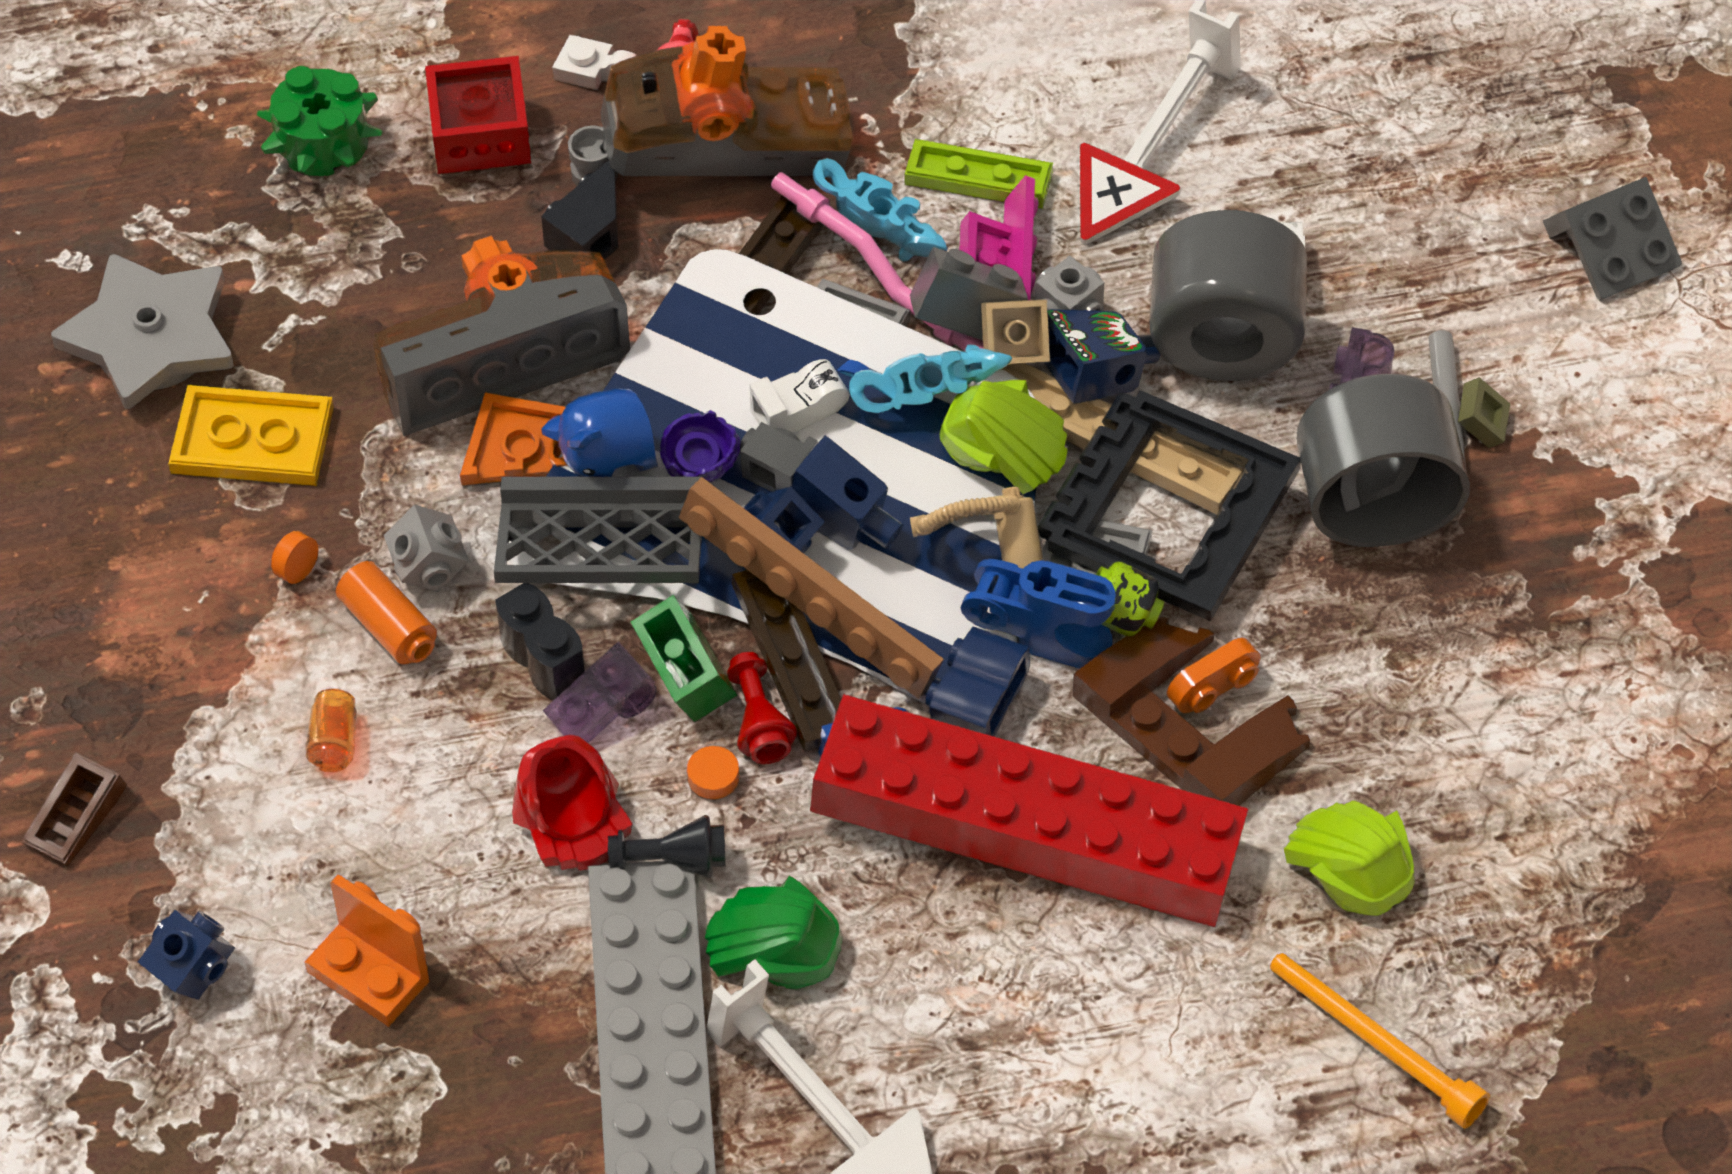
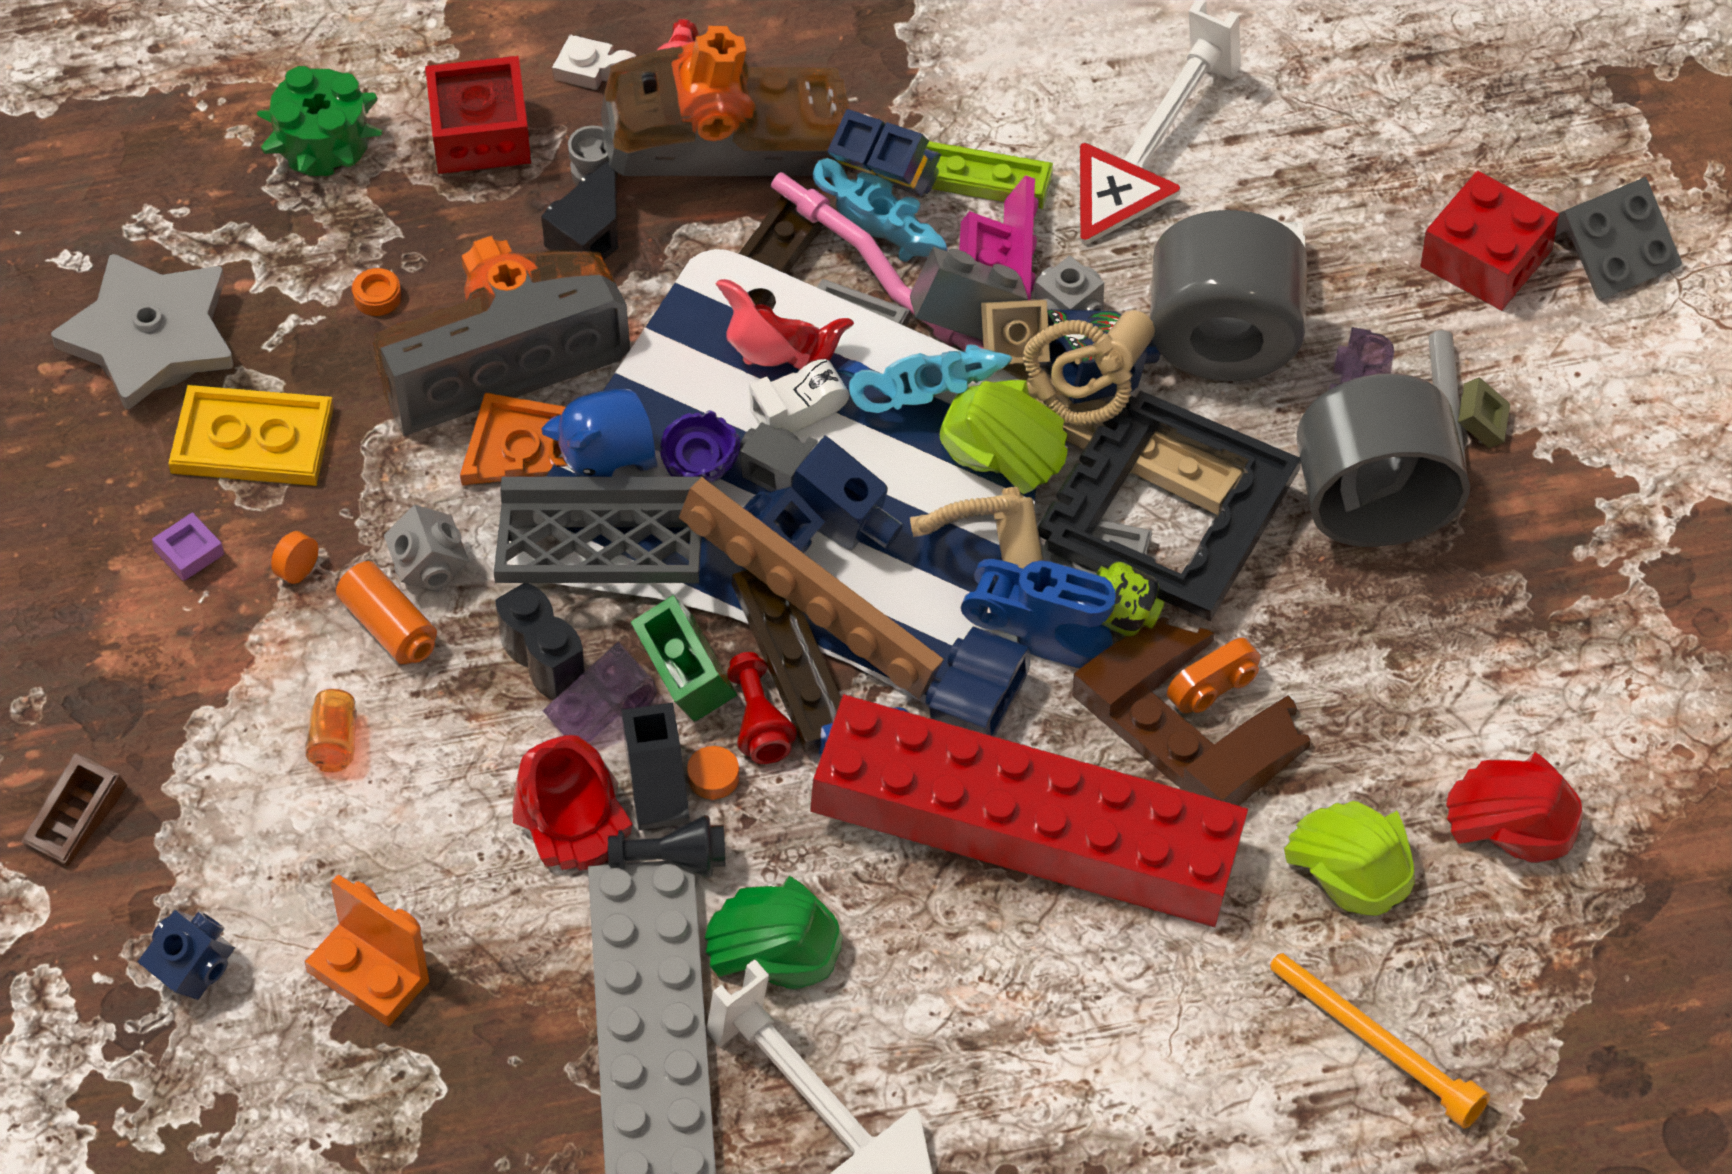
(187, 546): none -> medium lavender plate
(376, 292): none -> orange tile
(655, 766): none -> black slope
(776, 340): none -> hair
(885, 151): none -> dark blue hips
(1112, 352): none -> tan piece
(1489, 240): none -> red piece
(1516, 807): none -> red hair

